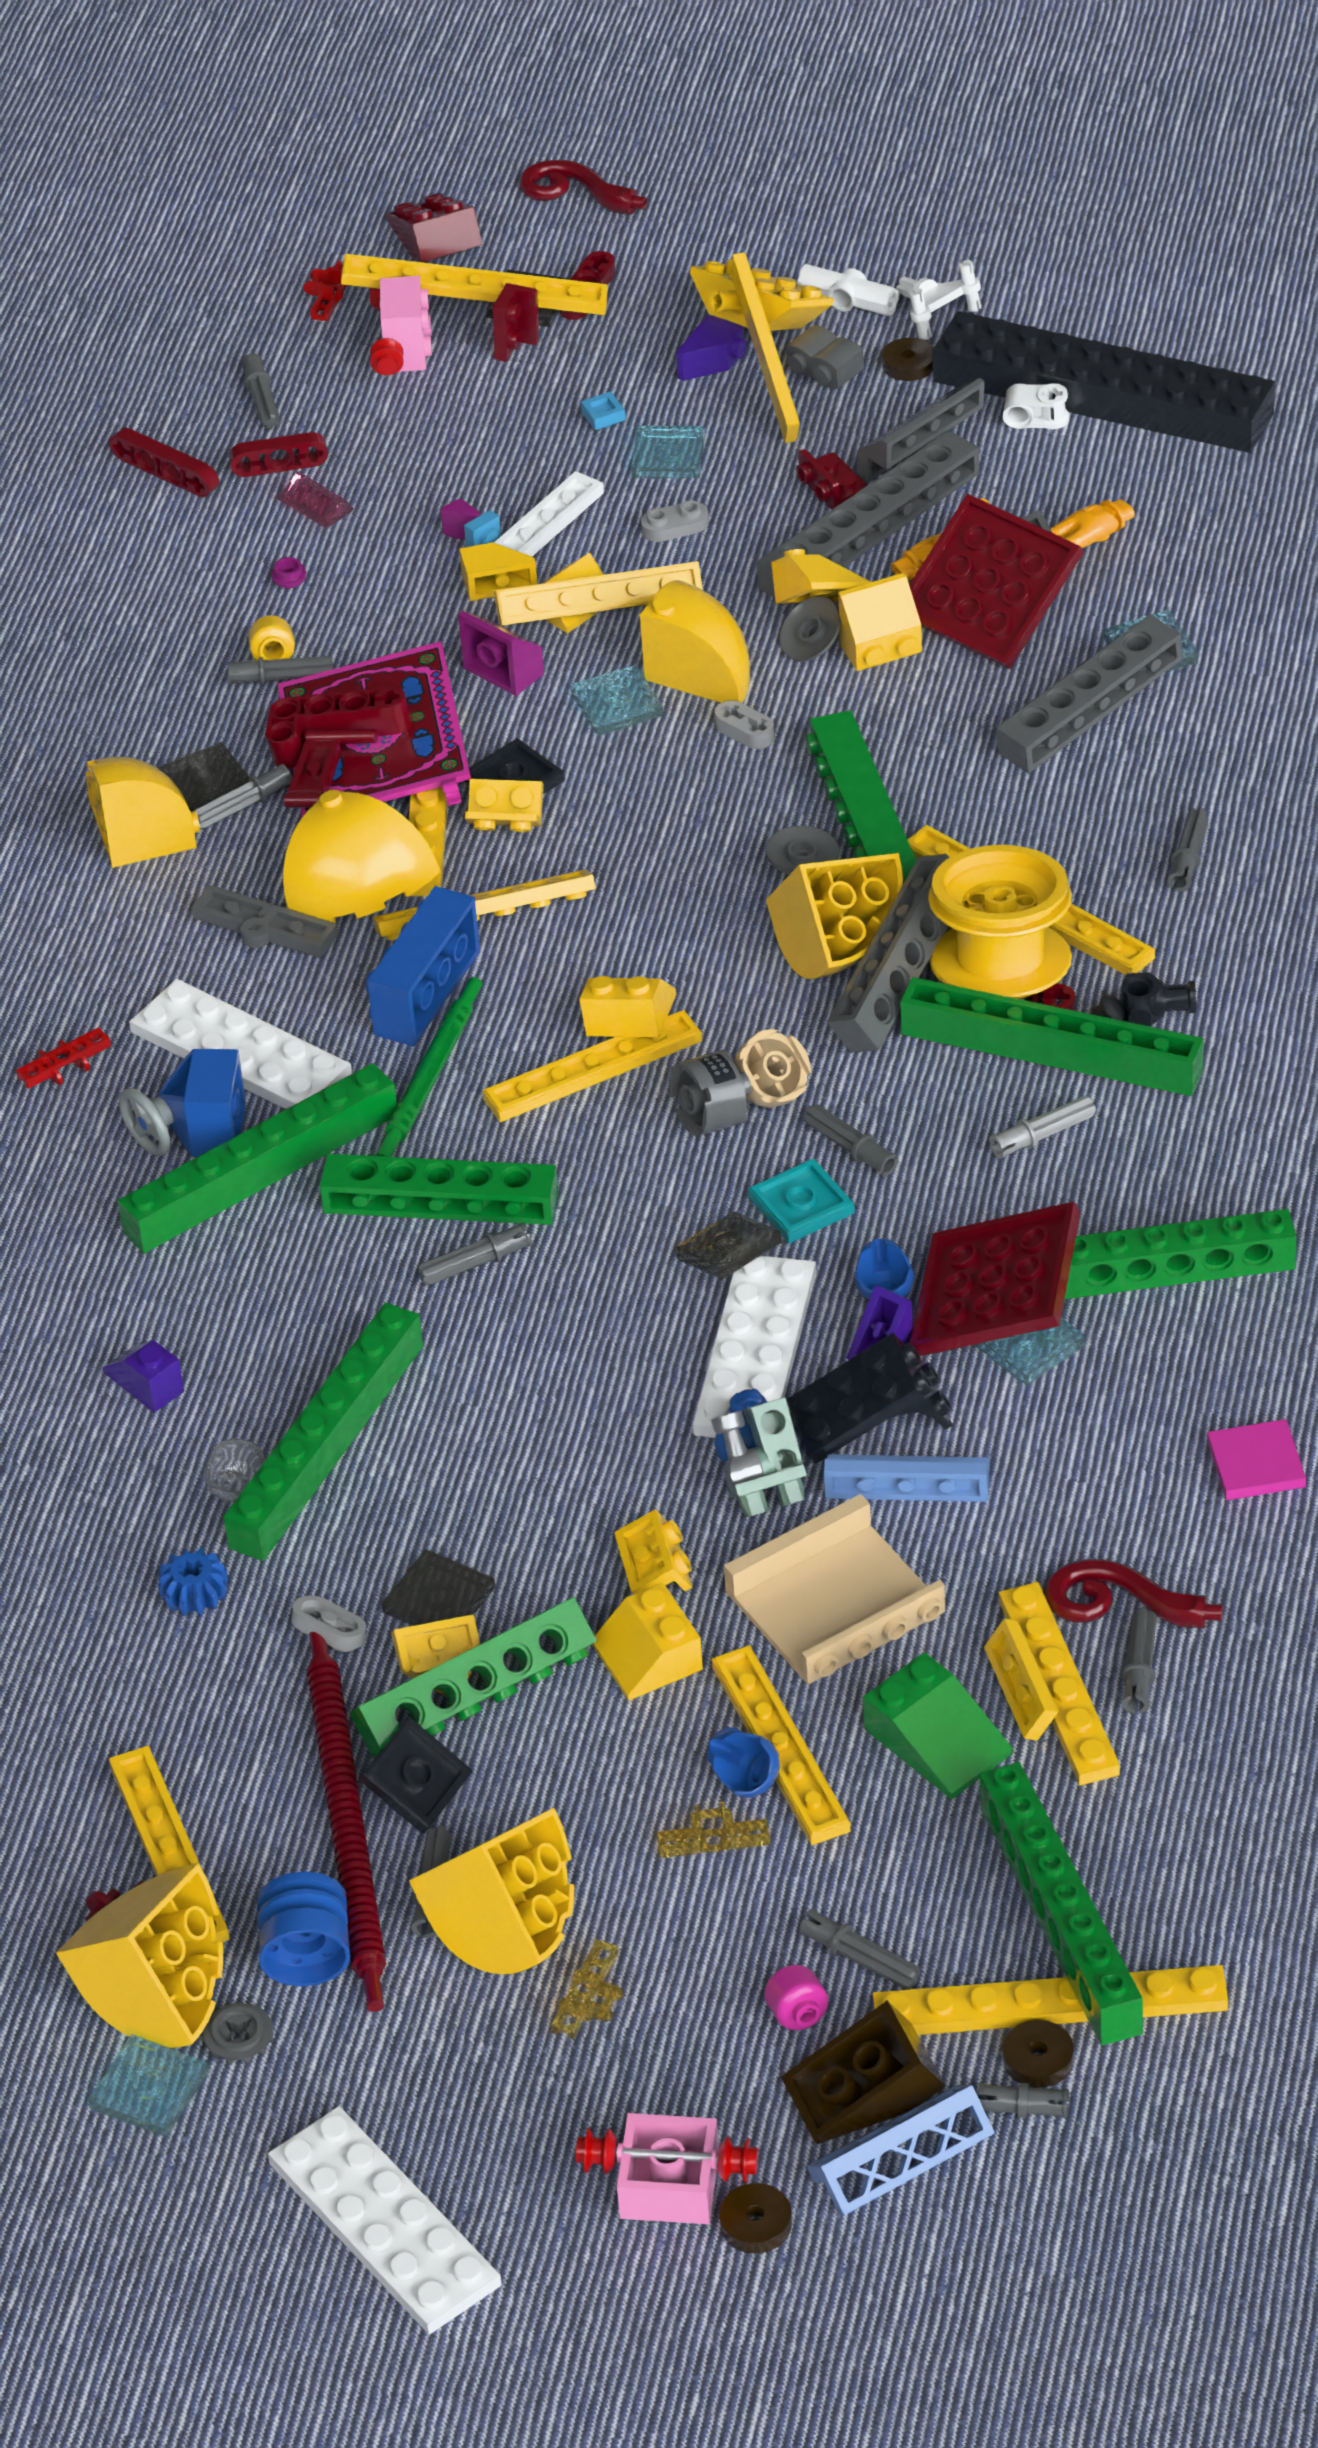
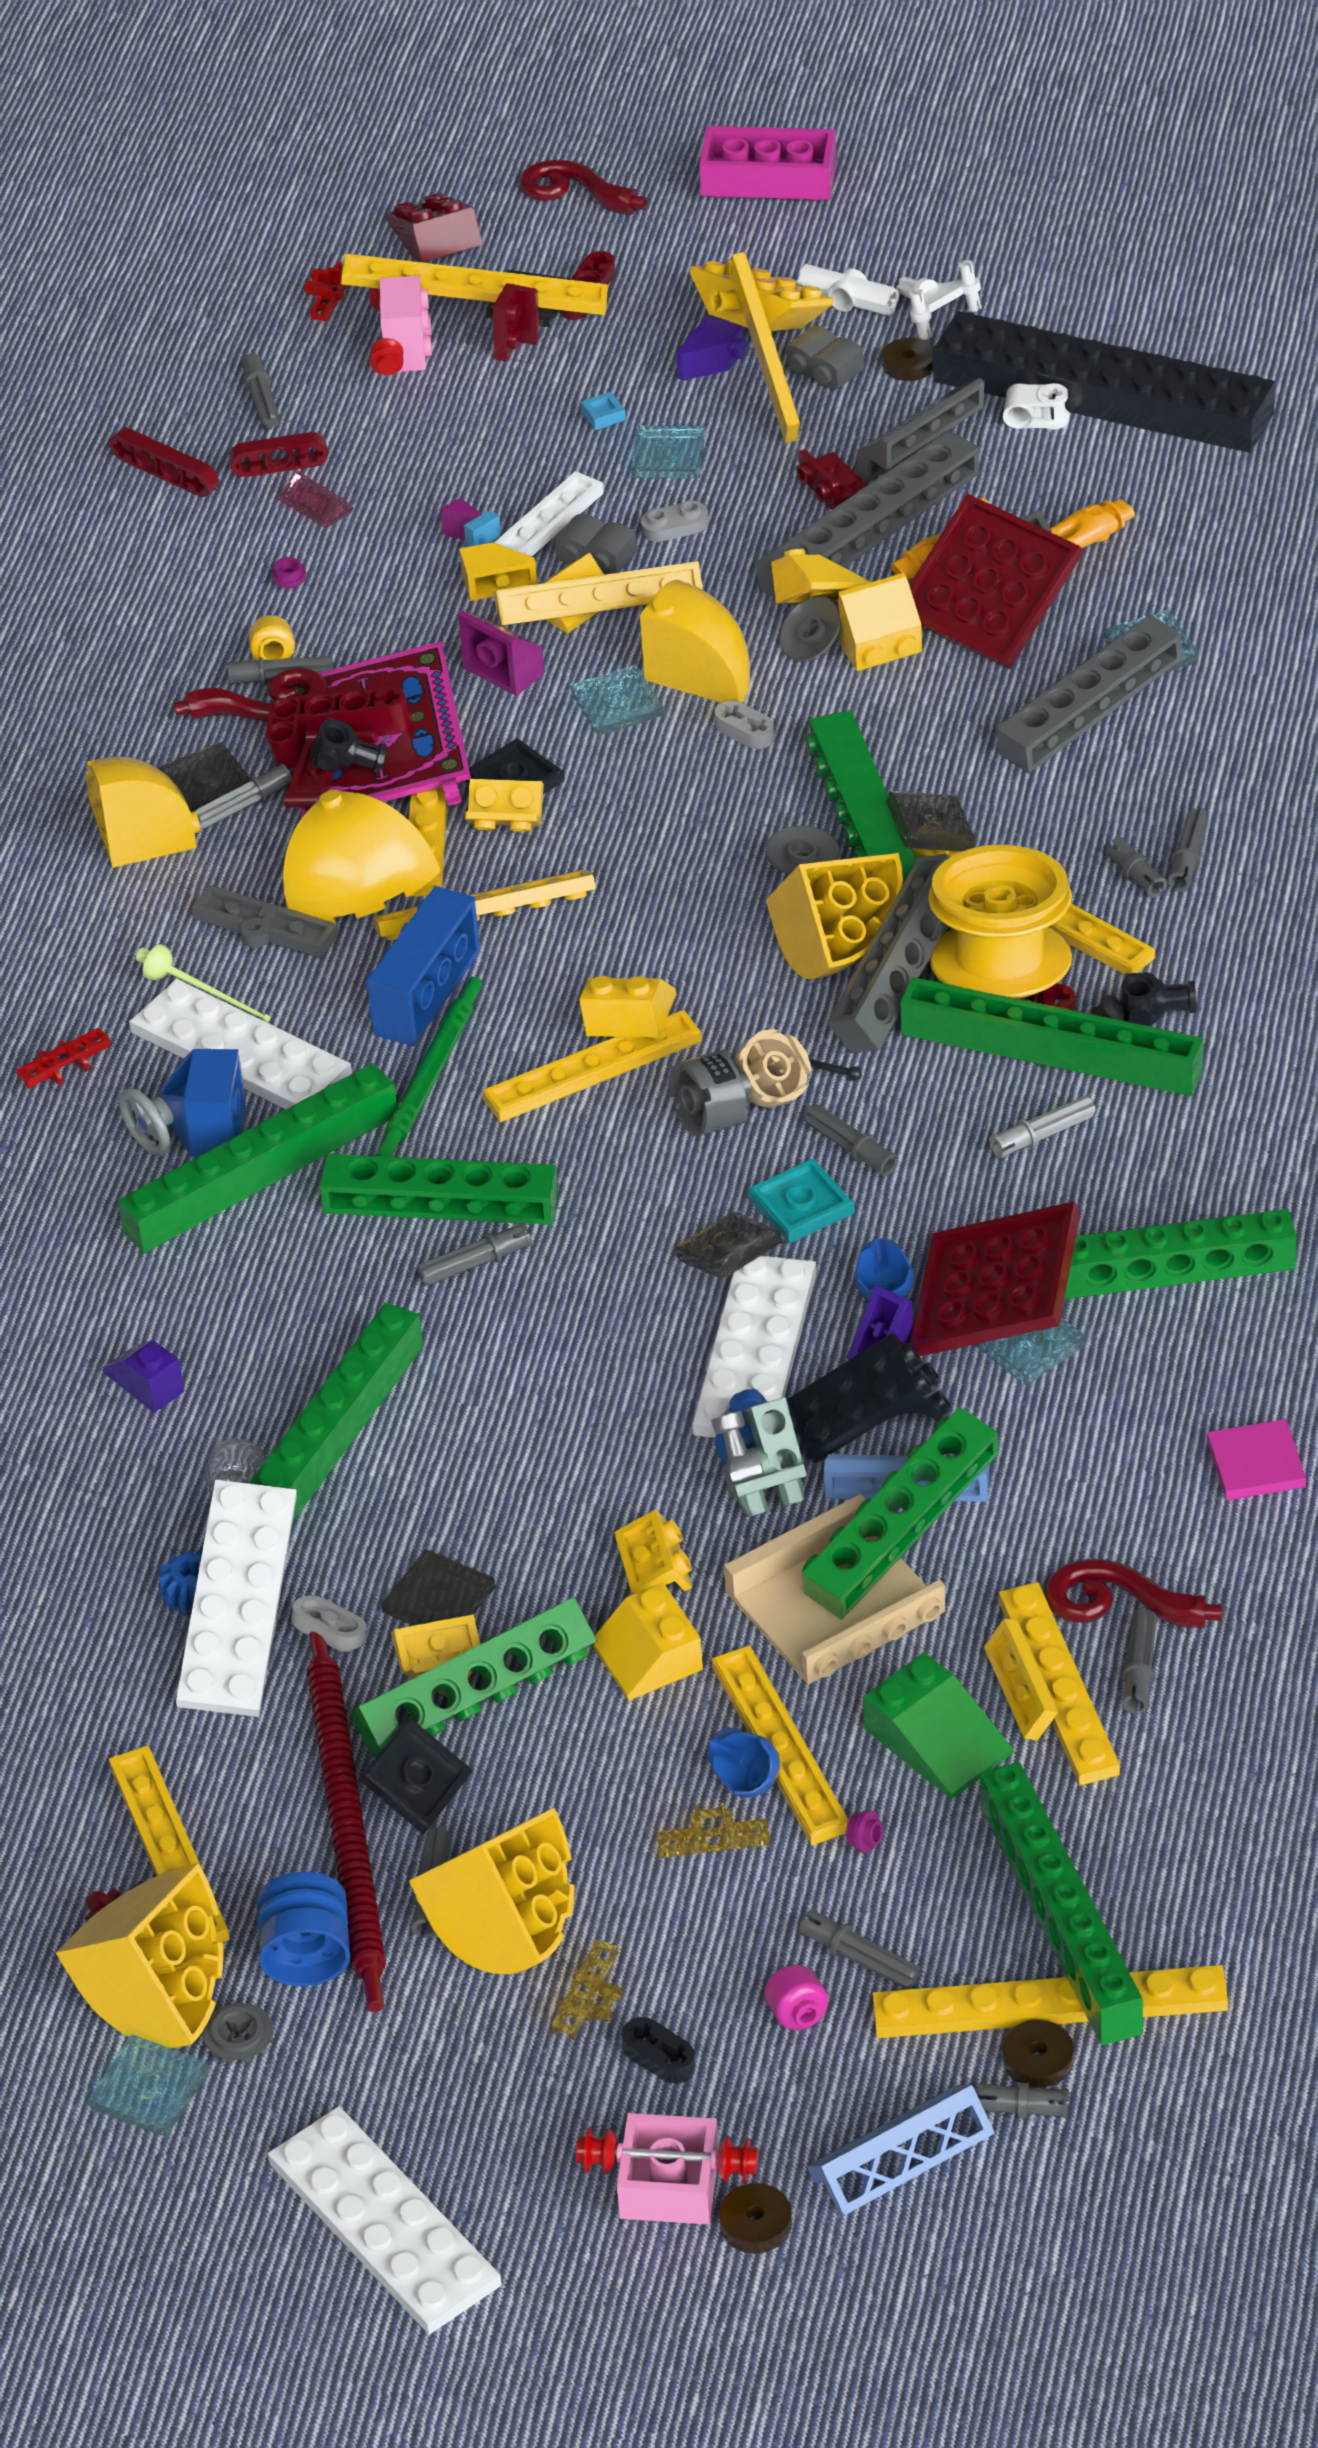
(159, 963): none -> yellowish green sword
(219, 701): none -> dark red plant
(236, 1598): none -> white plate
(339, 747): none -> black connector
(609, 543): none -> dark grey brick
(662, 2045): none -> black beam
(768, 162): none -> dark pink brick
(841, 1588): none -> green brick
(853, 1073): none -> black hinge
(863, 2076): dark brown slope -> none
(864, 1831): none -> magenta plate
(930, 821): none -> clear smoke tile
(1136, 867): none -> dark grey pin

